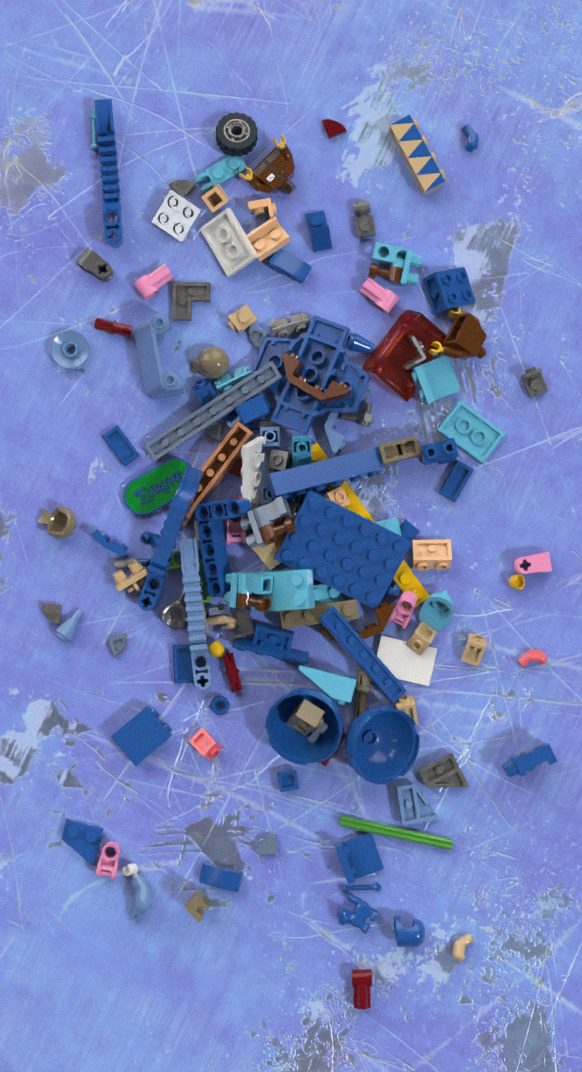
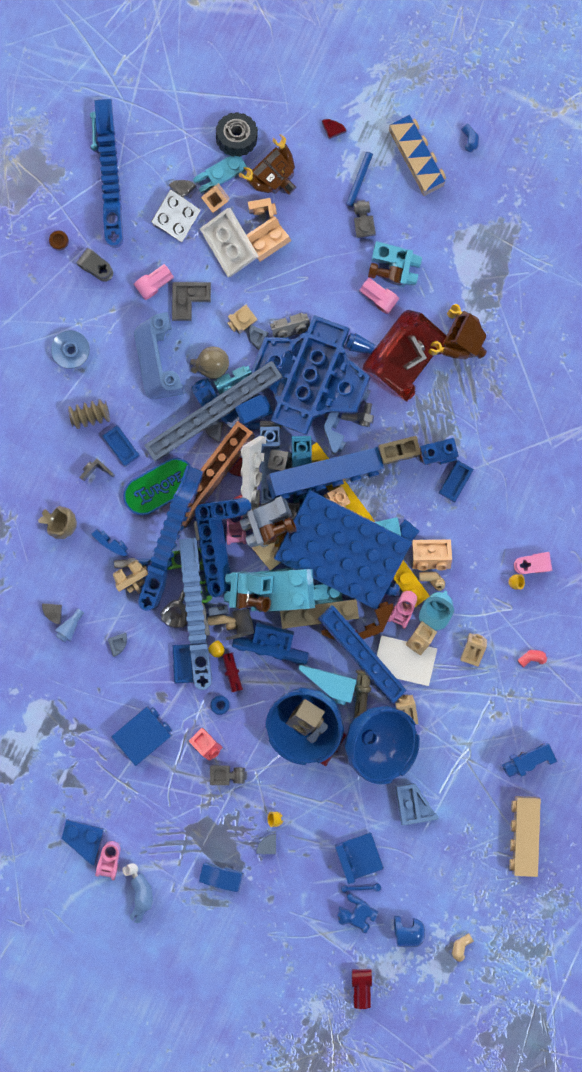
(58, 240): none -> reddish brown tile
(89, 414): none -> dark tan piece
(90, 467): none -> flat silver bracket
(113, 327): dark red axle -> none
(149, 538): blue arm -> none
(196, 904): dark tan hinge -> none
(221, 775): none -> flat silver plate
(274, 819): none -> yellow hinge
(288, 780): blue plate -> none
(289, 264): blue slope -> none
(318, 231): blue slope -> none
(335, 391): reddish brown slope -> none
(359, 179): none -> blue bar
(396, 832): bright green axle -> none
(434, 578): none -> tan arm
(435, 379): medium azure bracket -> none
(443, 773): flat silver wing -> none
(448, 290): blue bracket -> none
(471, 432): medium azure tile -> none
(526, 836): none -> tan brick
(534, 382): flat silver bracket -> none

